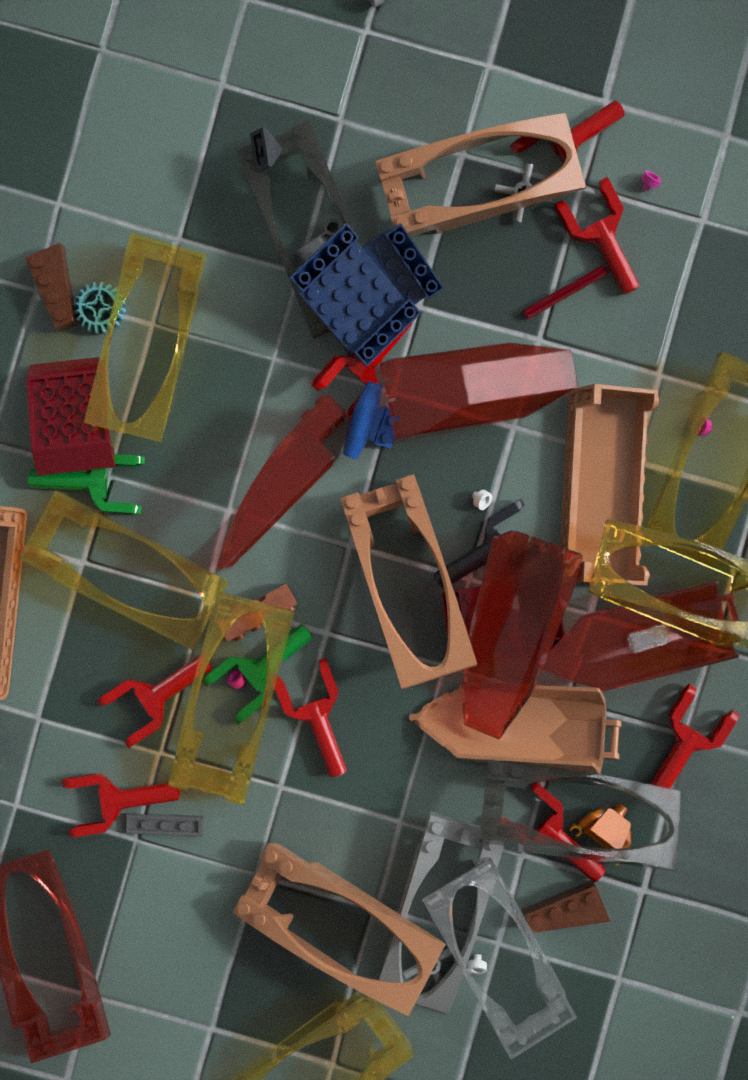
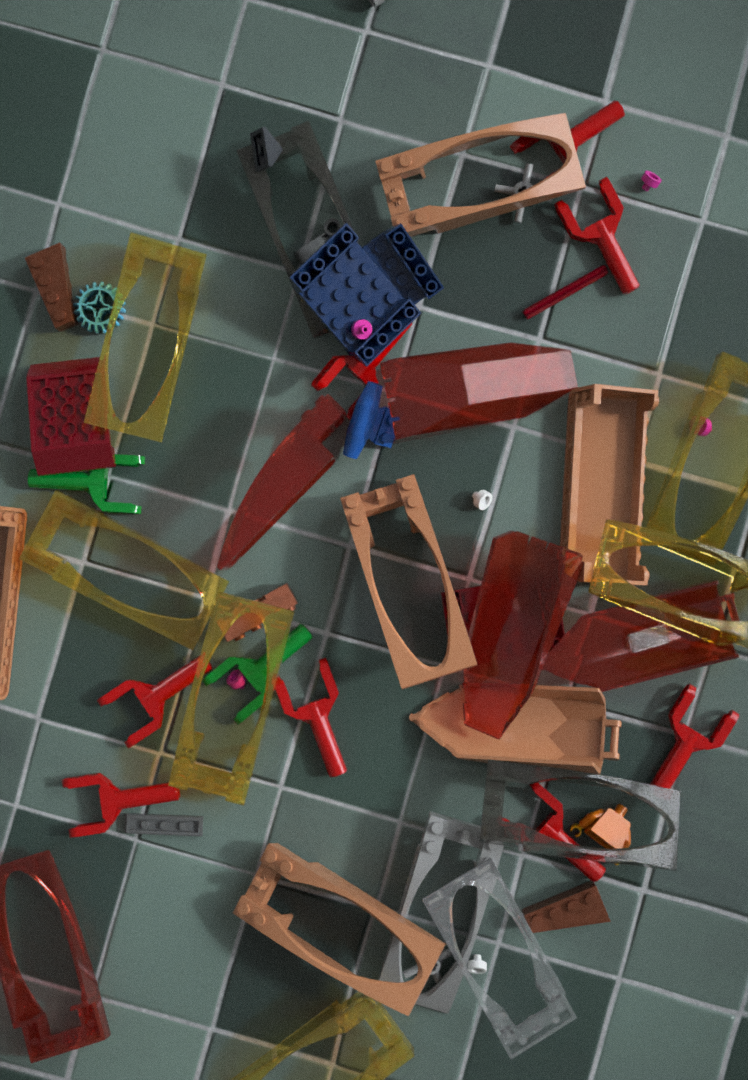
(361, 329): none -> dark pink tile
(478, 557): black piece -> none

